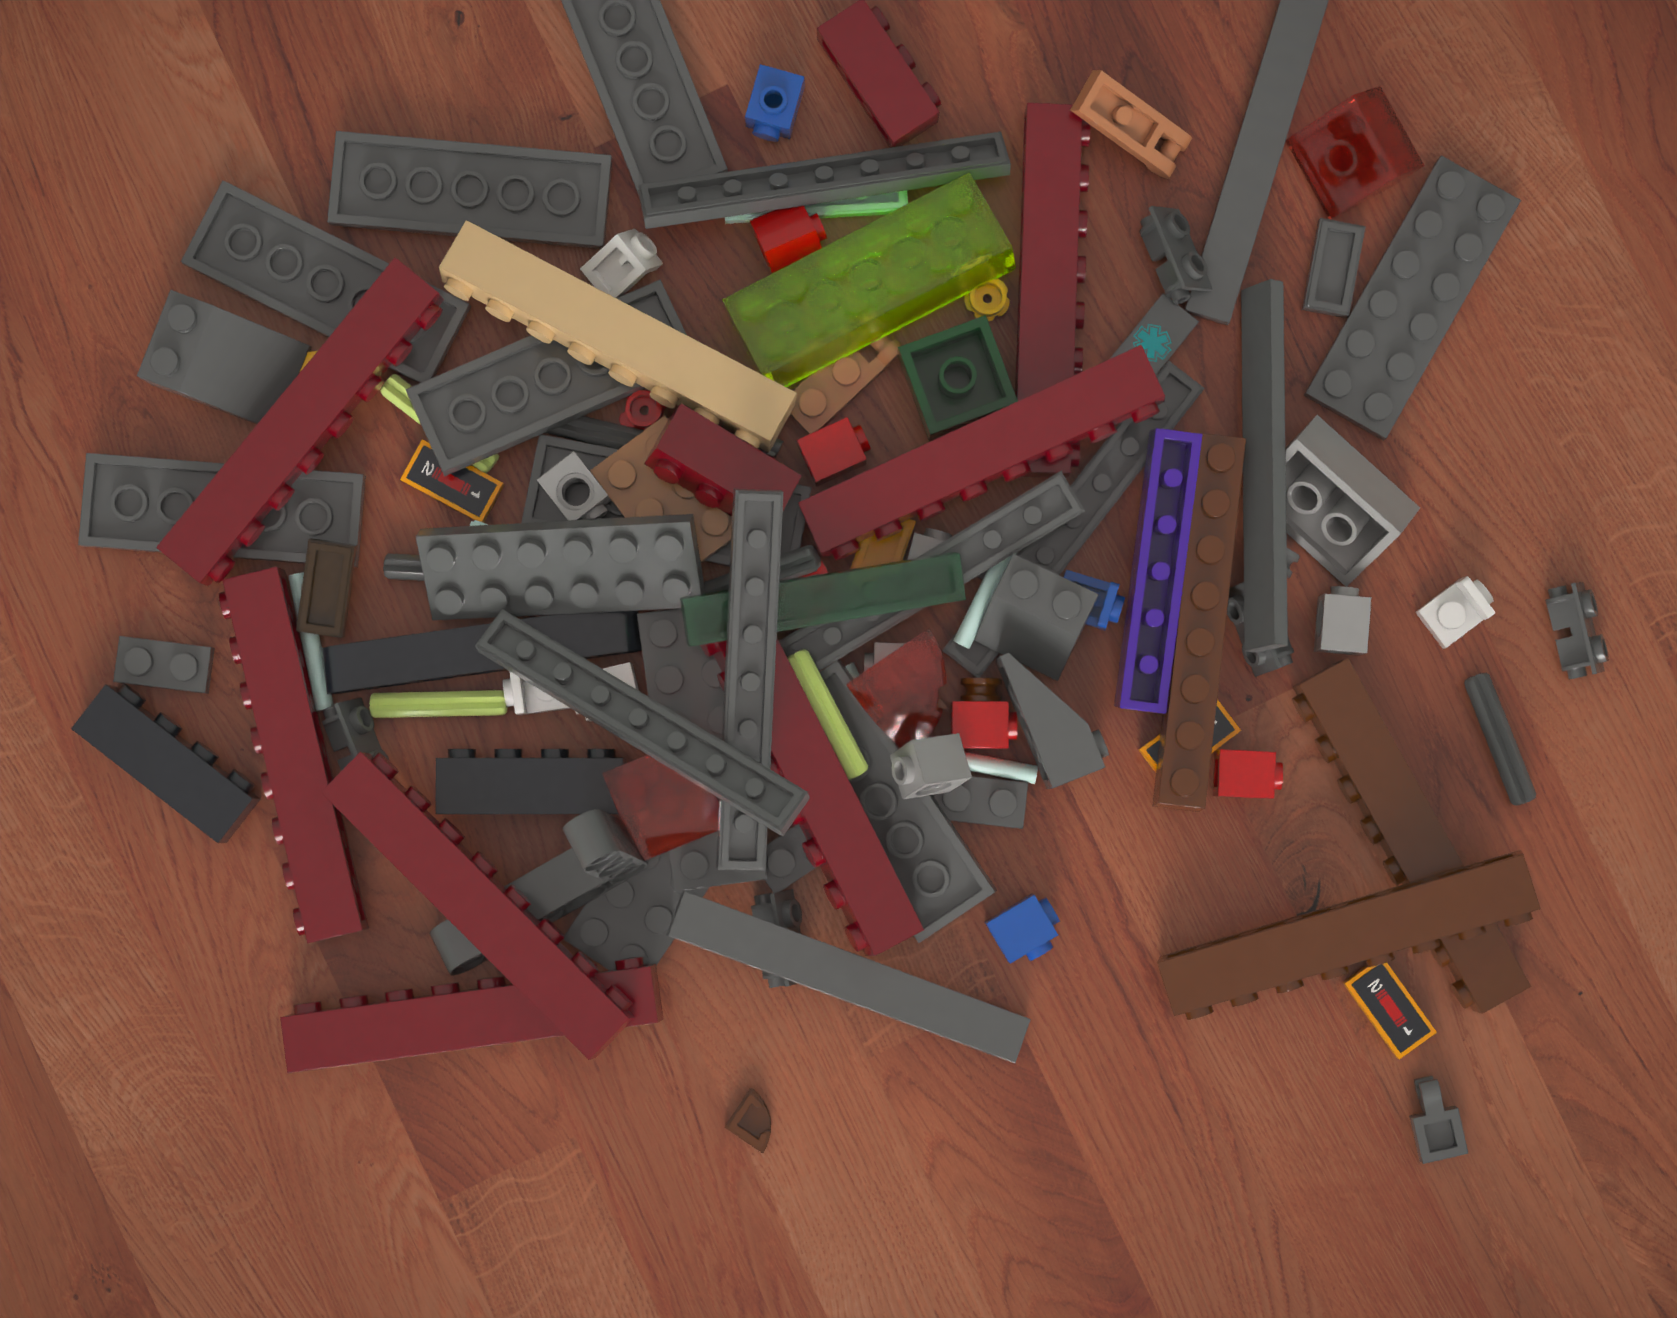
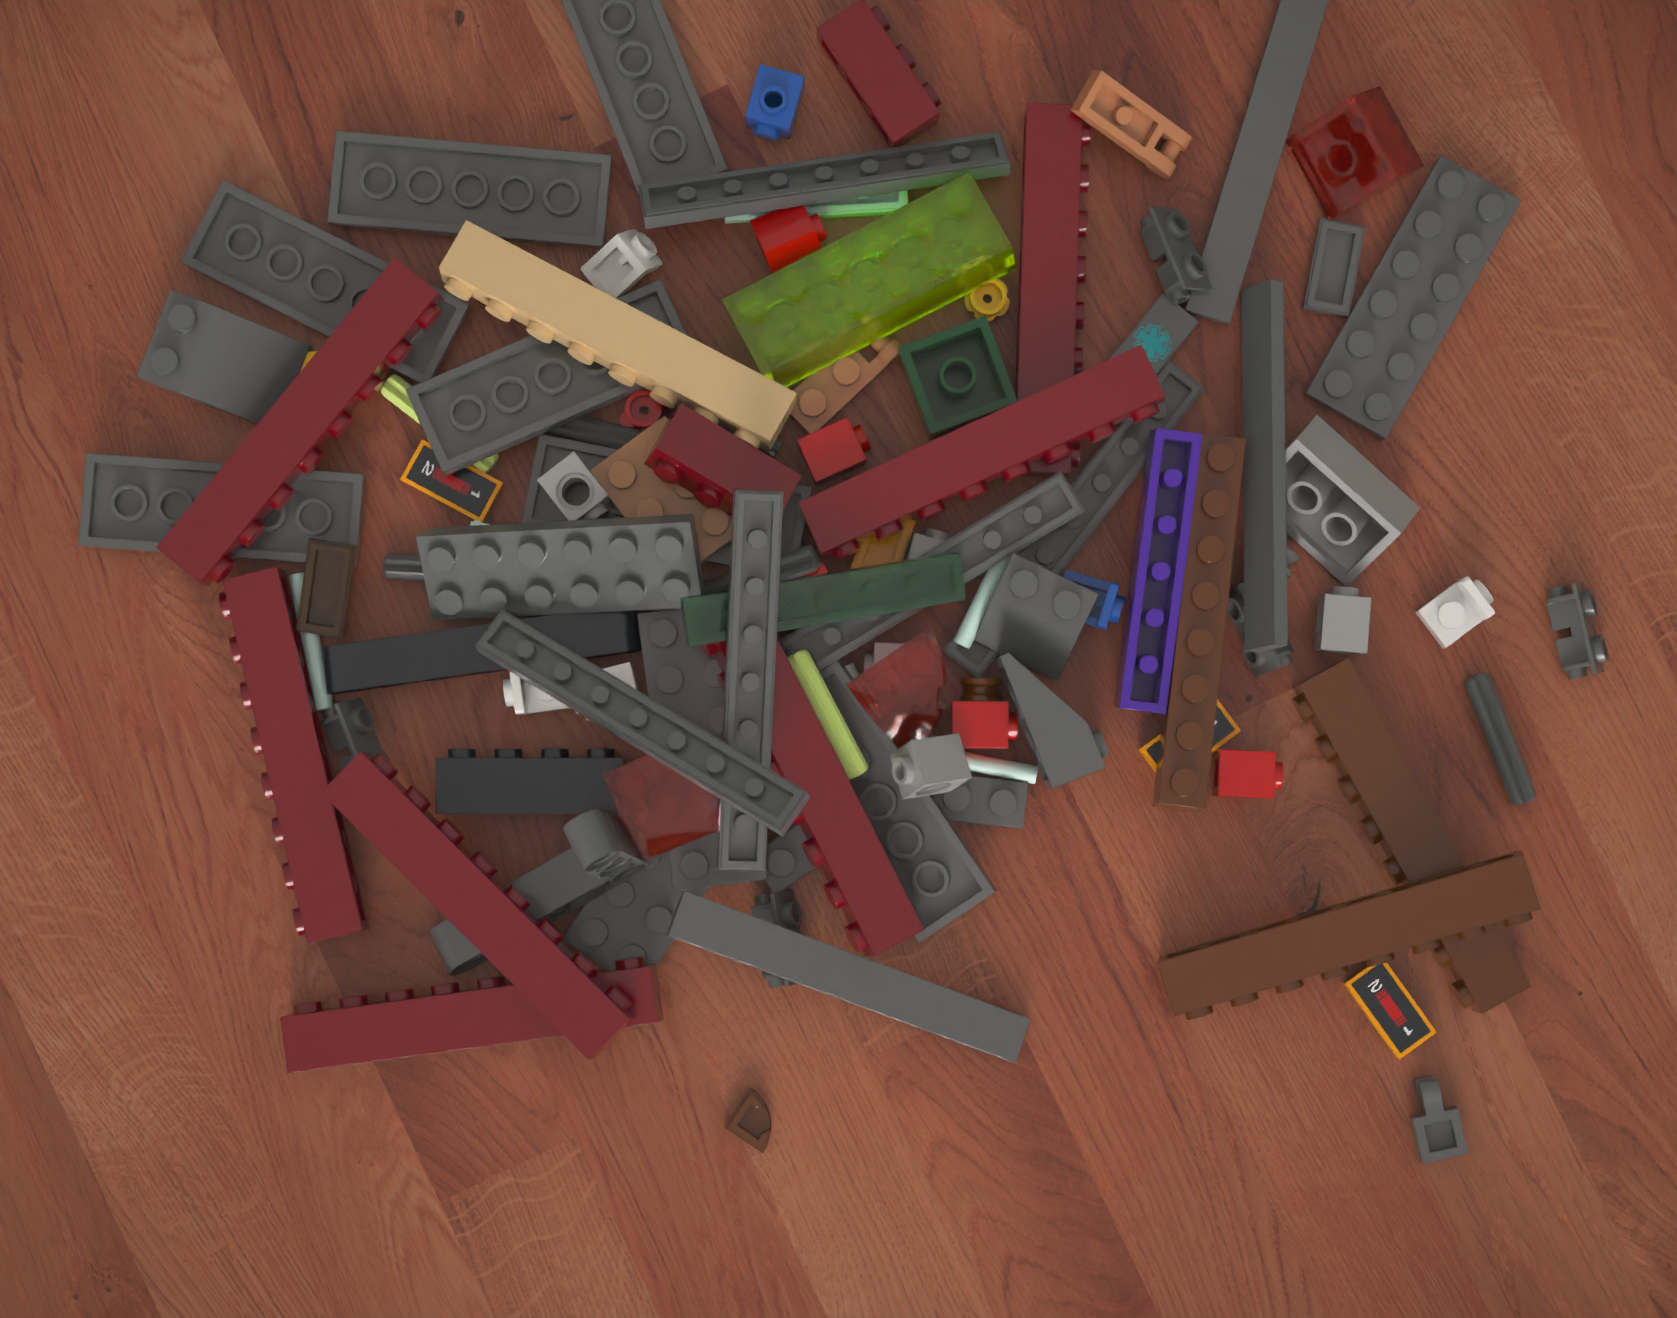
(163, 664): dark grey plate -> none
(166, 762): black brick -> none
(437, 704): yellowish green axle -> none
(1024, 928): blue brick -> none

